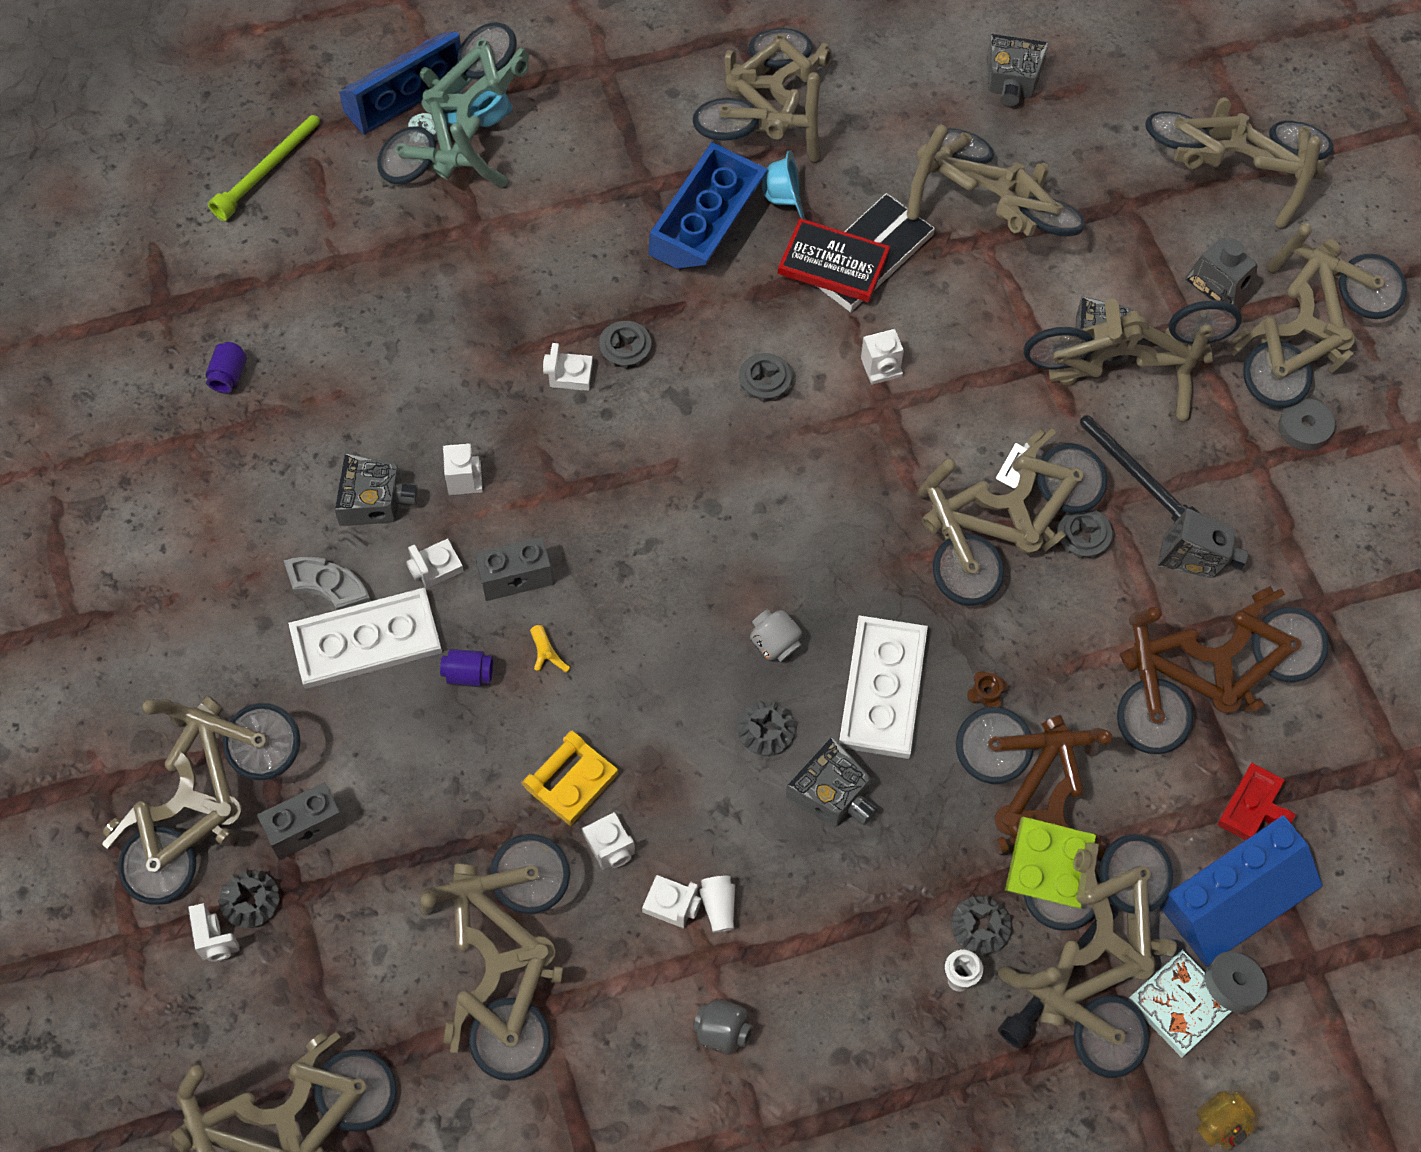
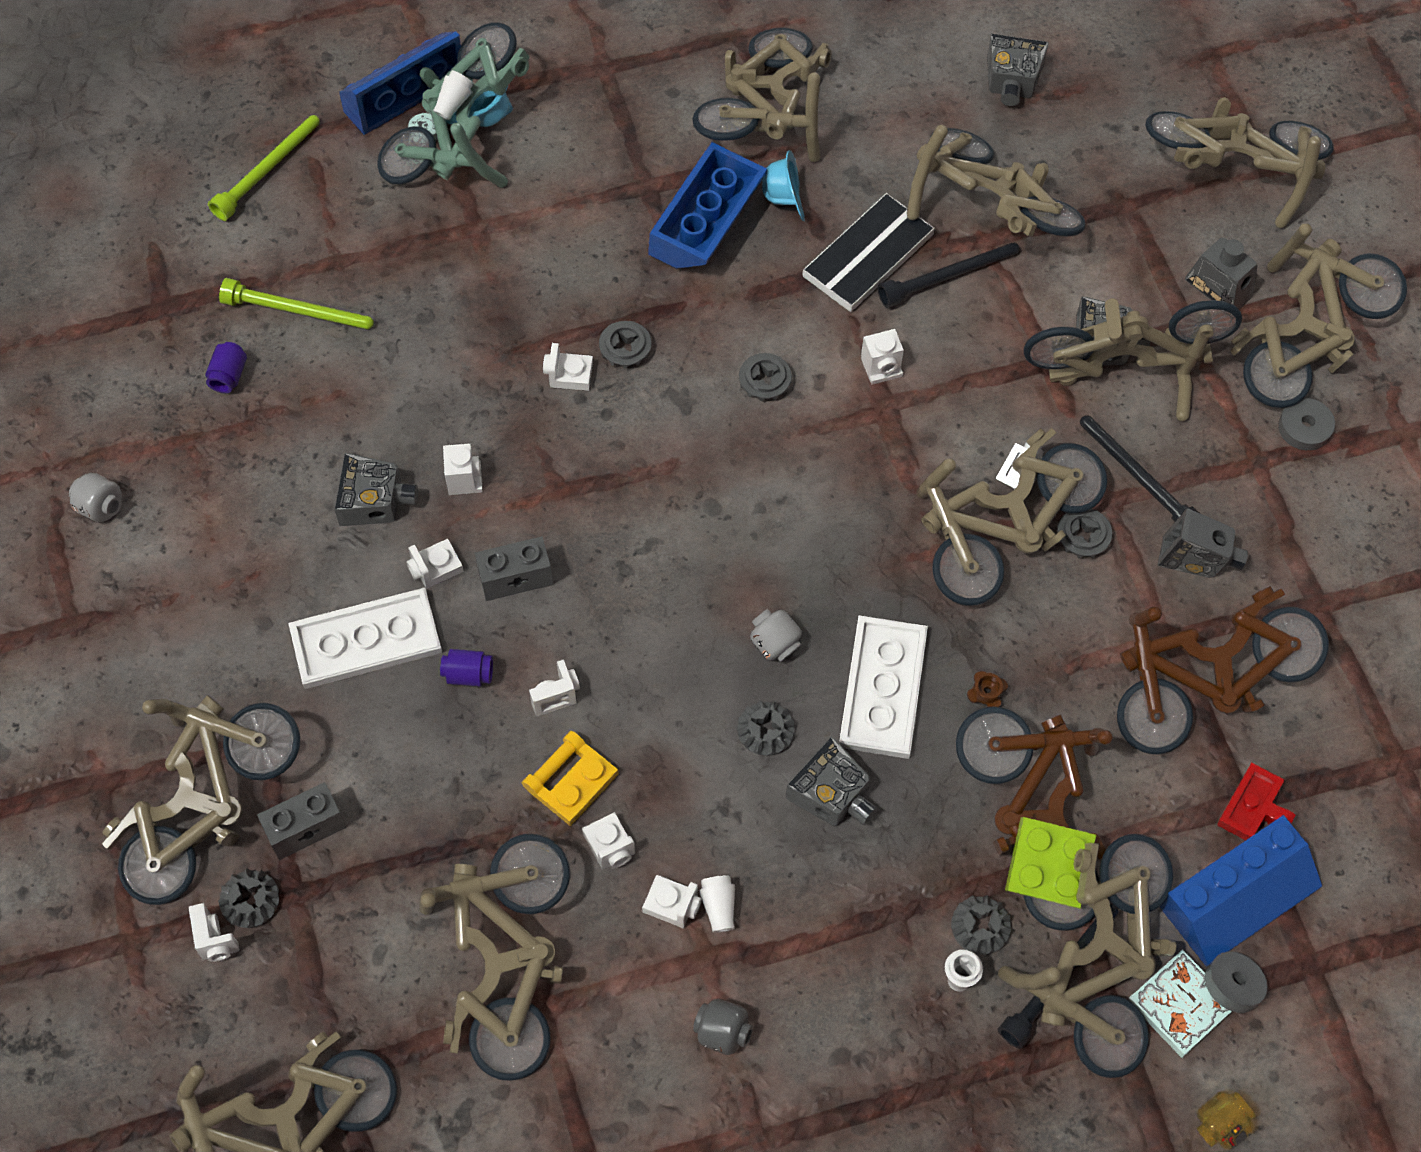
(95, 497): none -> light grey head
(234, 293): none -> lime piece
(326, 579): light grey tile -> none
(453, 93): none -> white cone
(545, 650): yellow bar -> none
(555, 695): none -> white bracket
(834, 260): black tile -> none
(893, 291): none -> black piece

